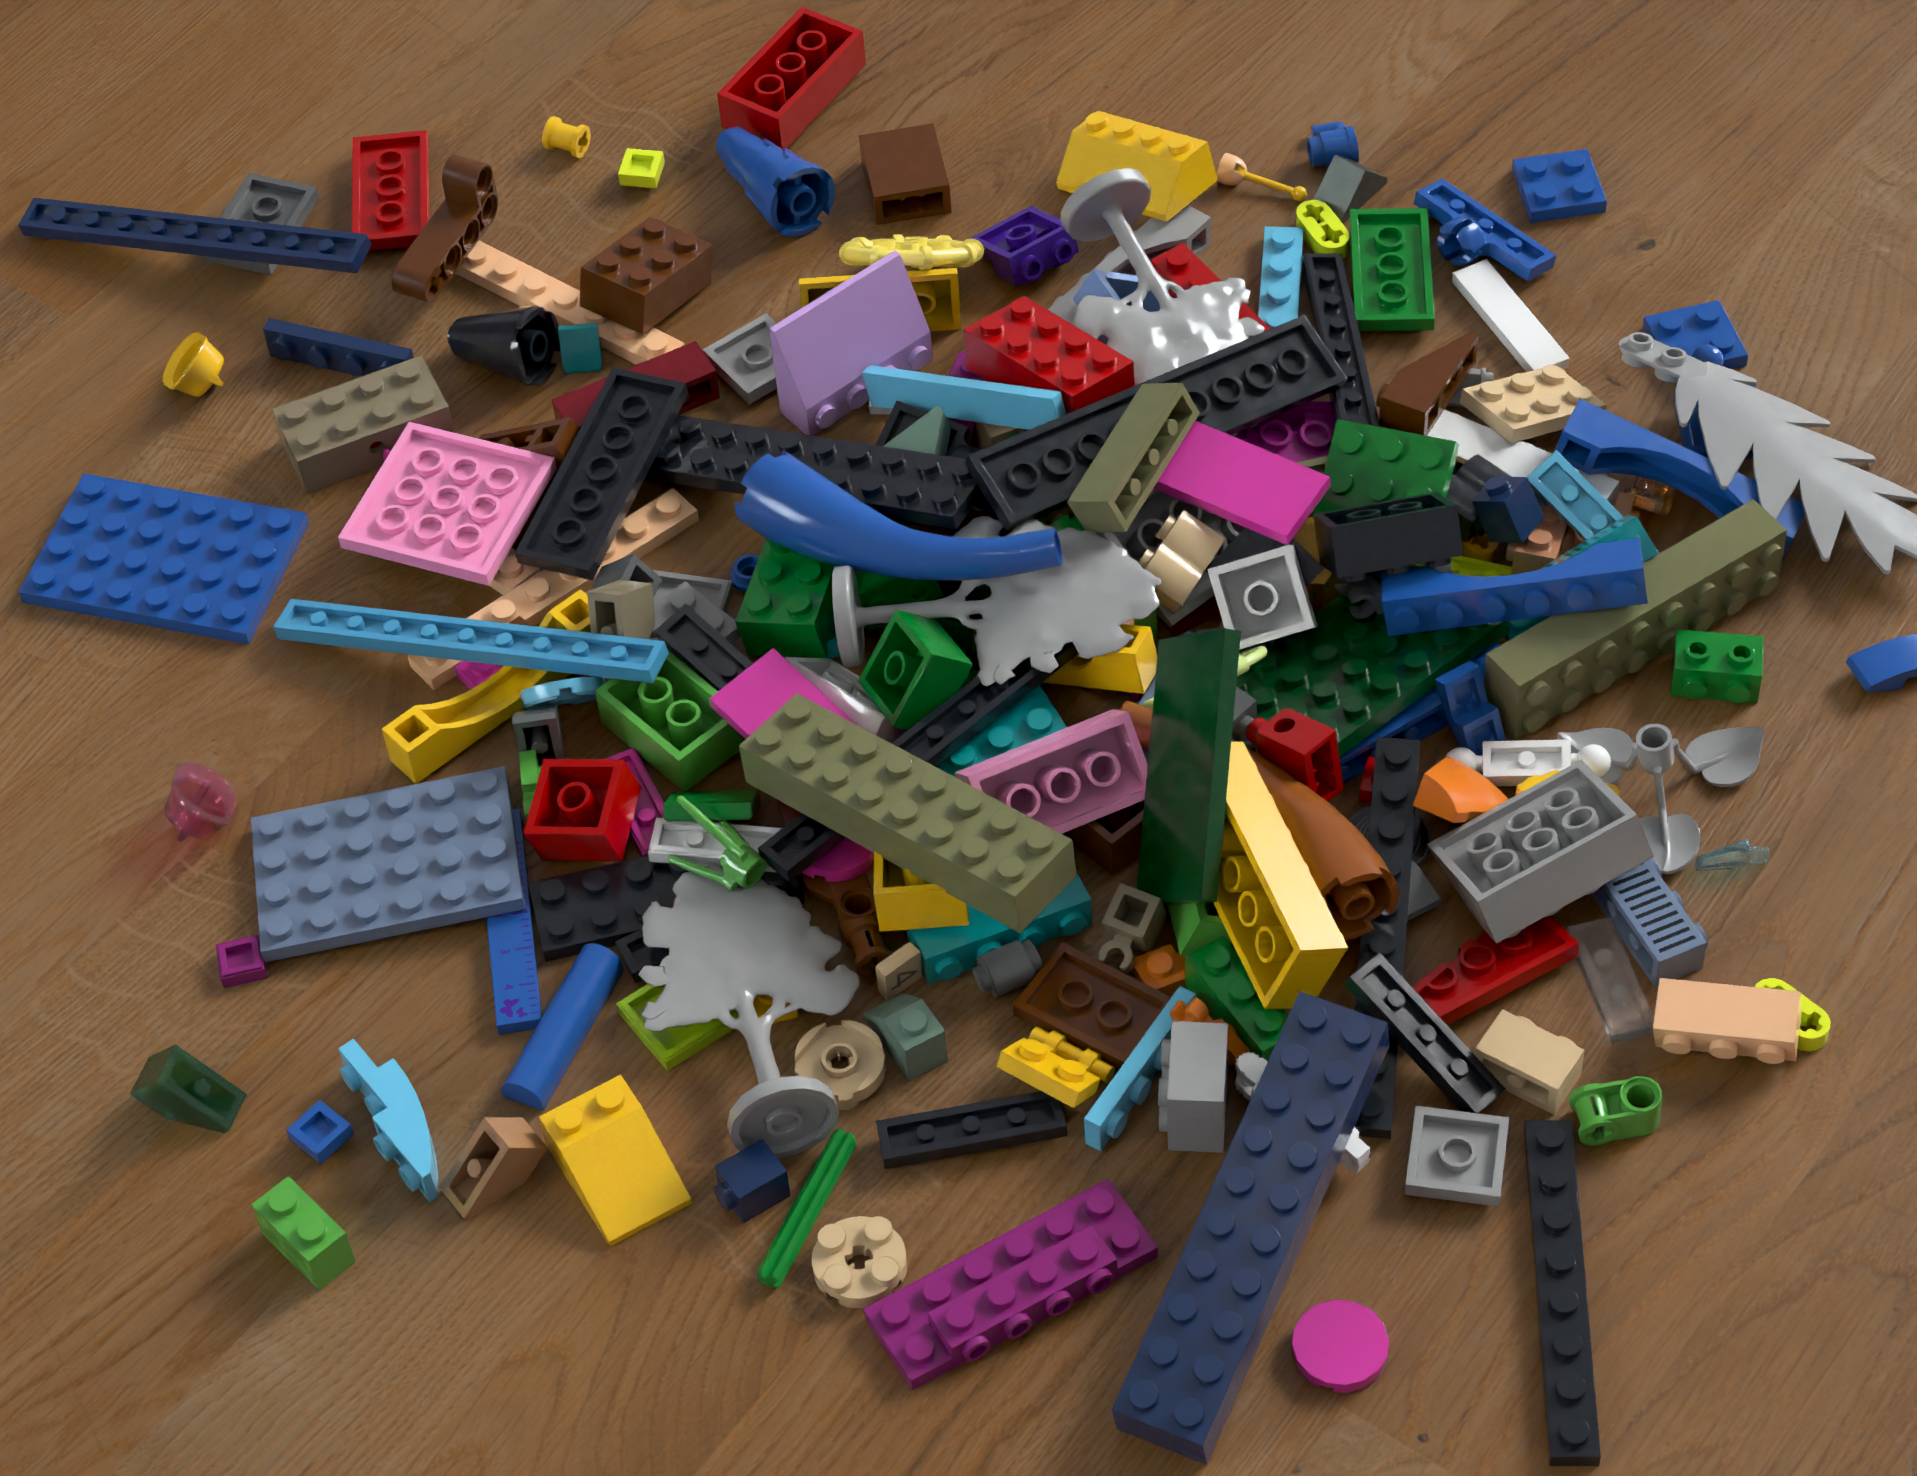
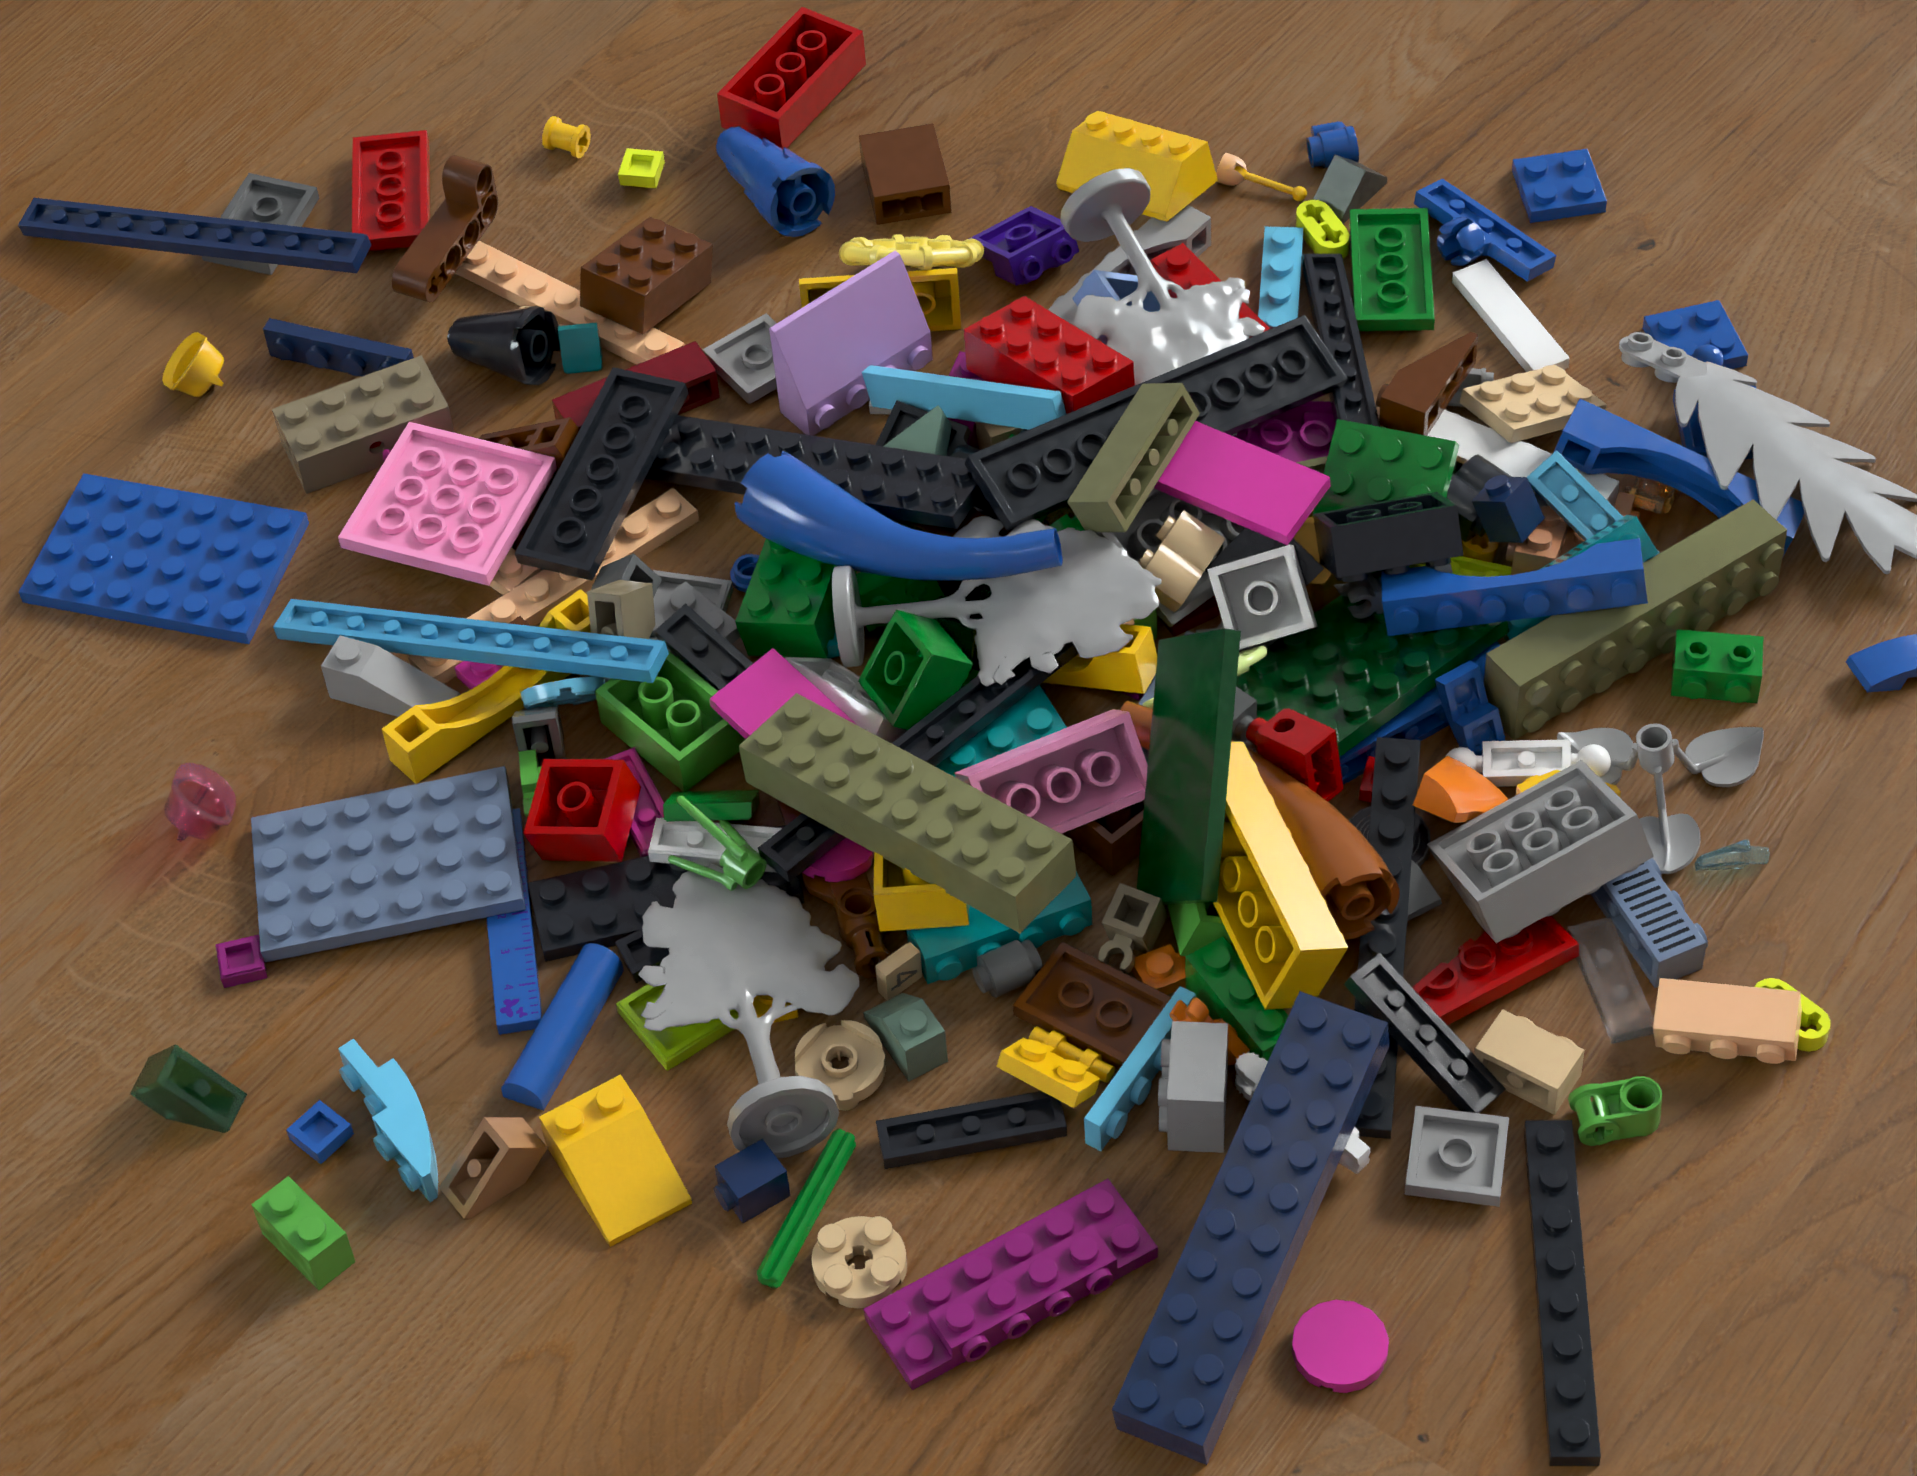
(377, 679): none -> light grey slope

